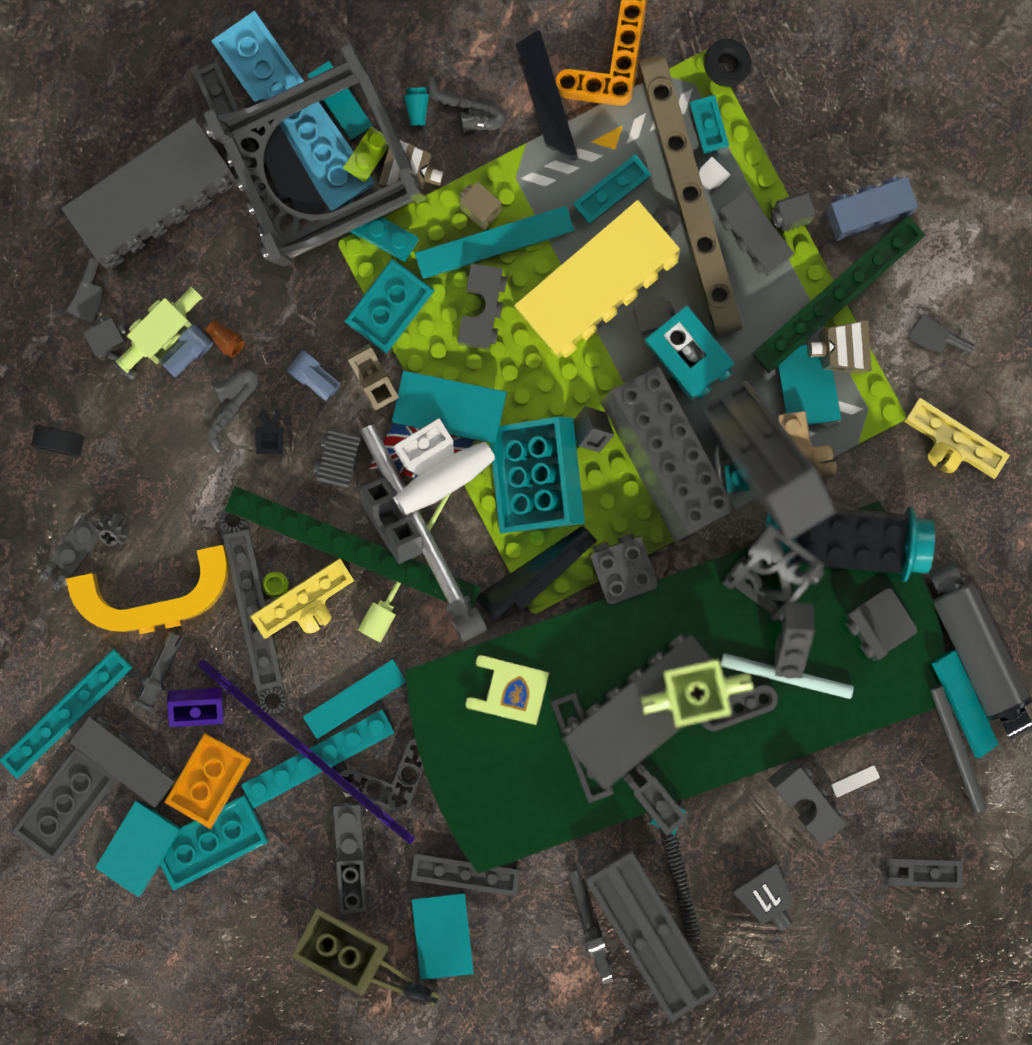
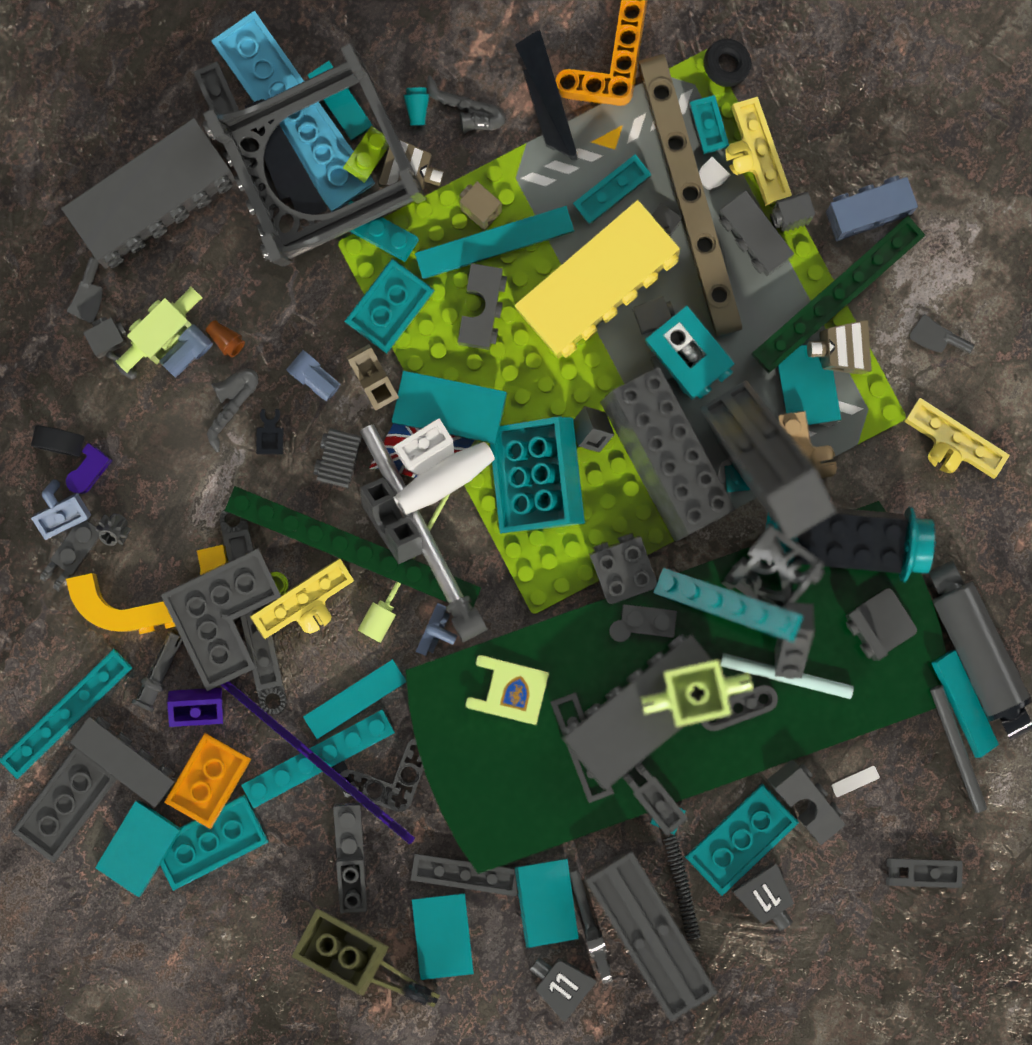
(59, 515): none -> sand blue plate
(89, 471): none -> dark purple leg
(206, 610): none -> dark grey plate
(436, 631): none -> sand blue plate
(536, 575): black wedge -> none
(546, 903): none -> teal tile
(562, 985): none -> dark grey torso
(643, 621): none -> dark grey hinge
(728, 605): none -> teal plate
(741, 839): none -> teal tile
(757, 152): none -> light yellow plate

